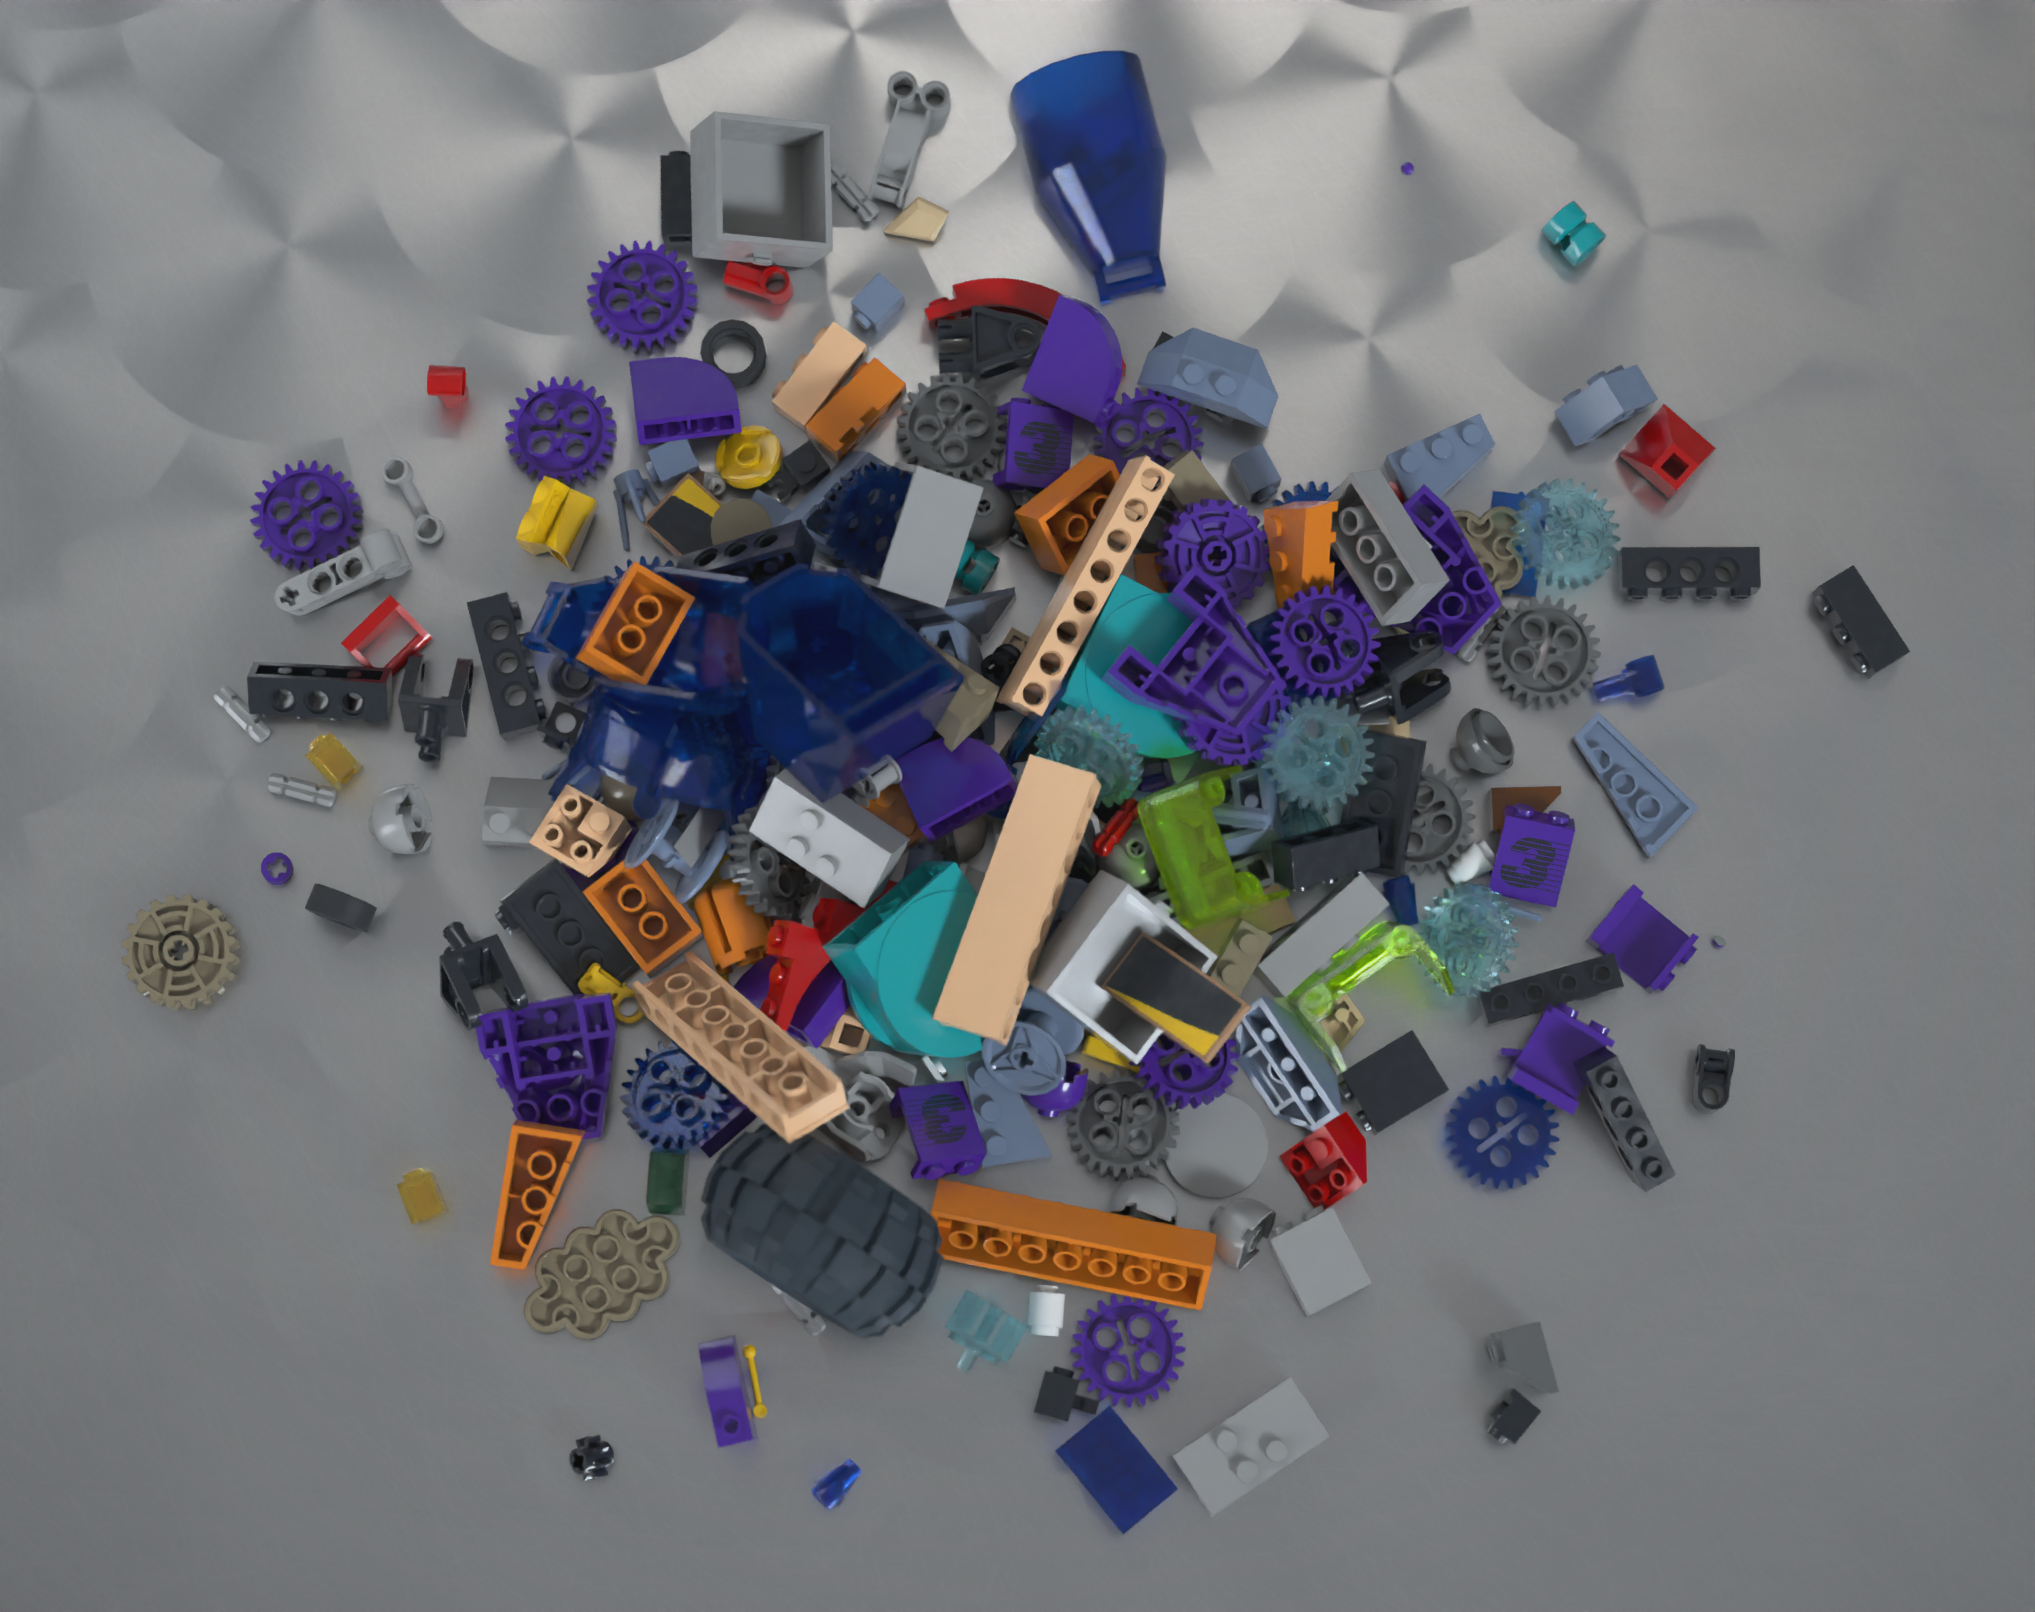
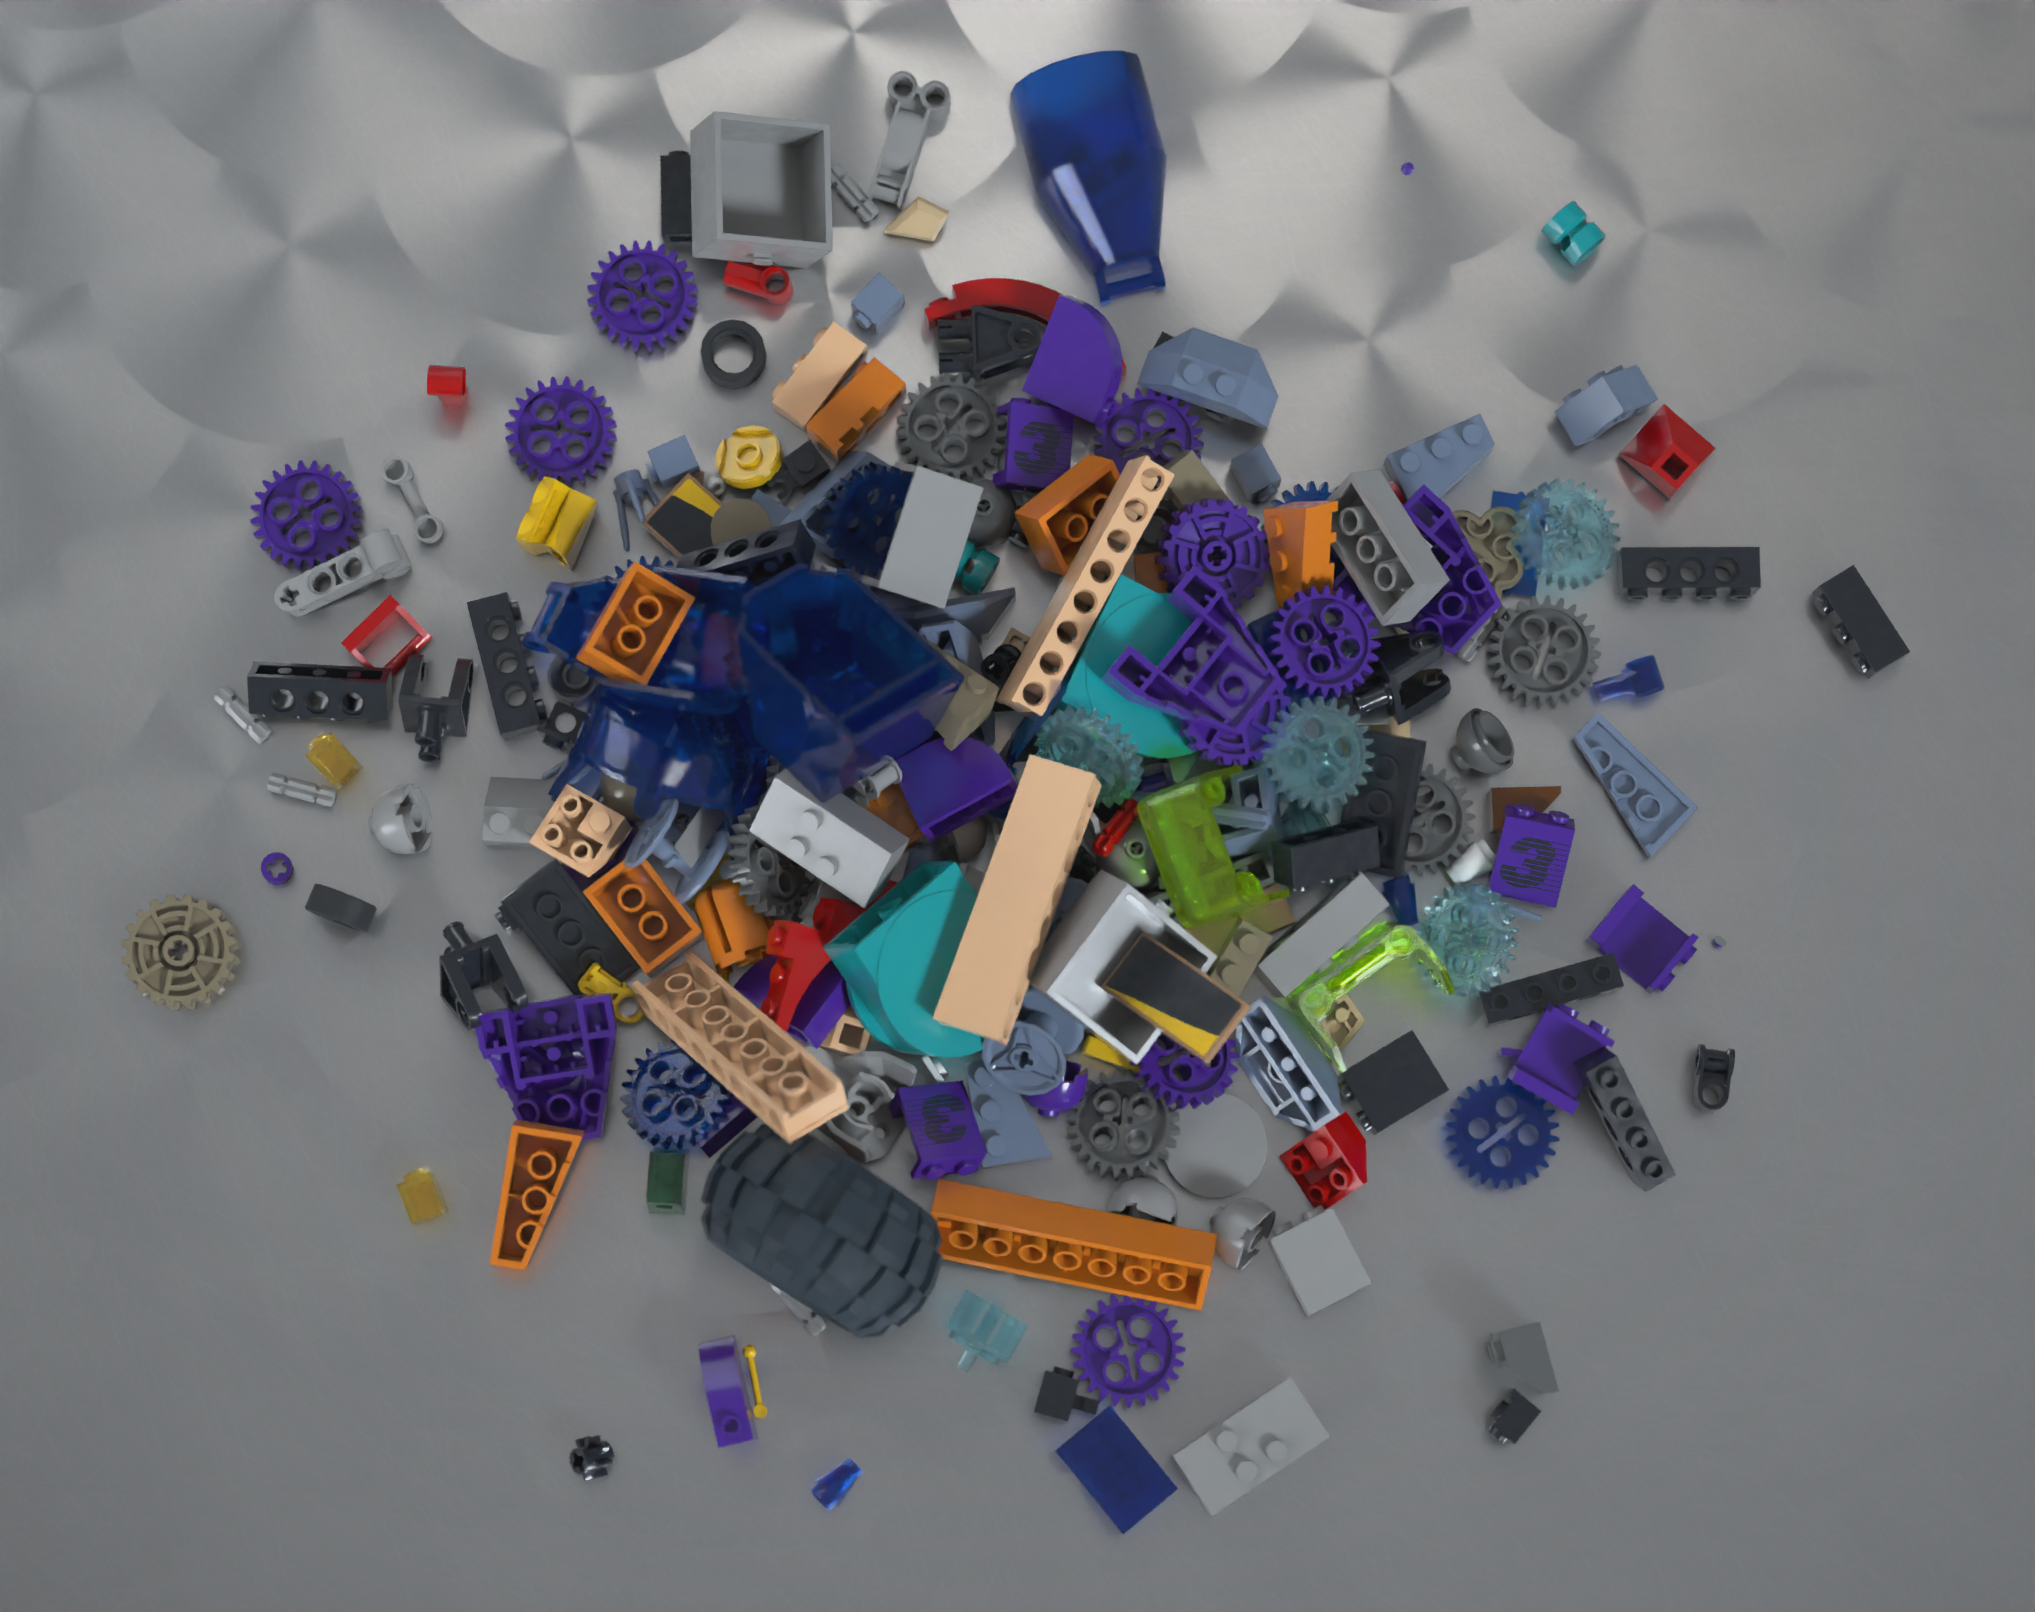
(602, 1274): dark tan plate -> none
(682, 400): dark purple brick -> none
(1046, 1311): white brick -> none

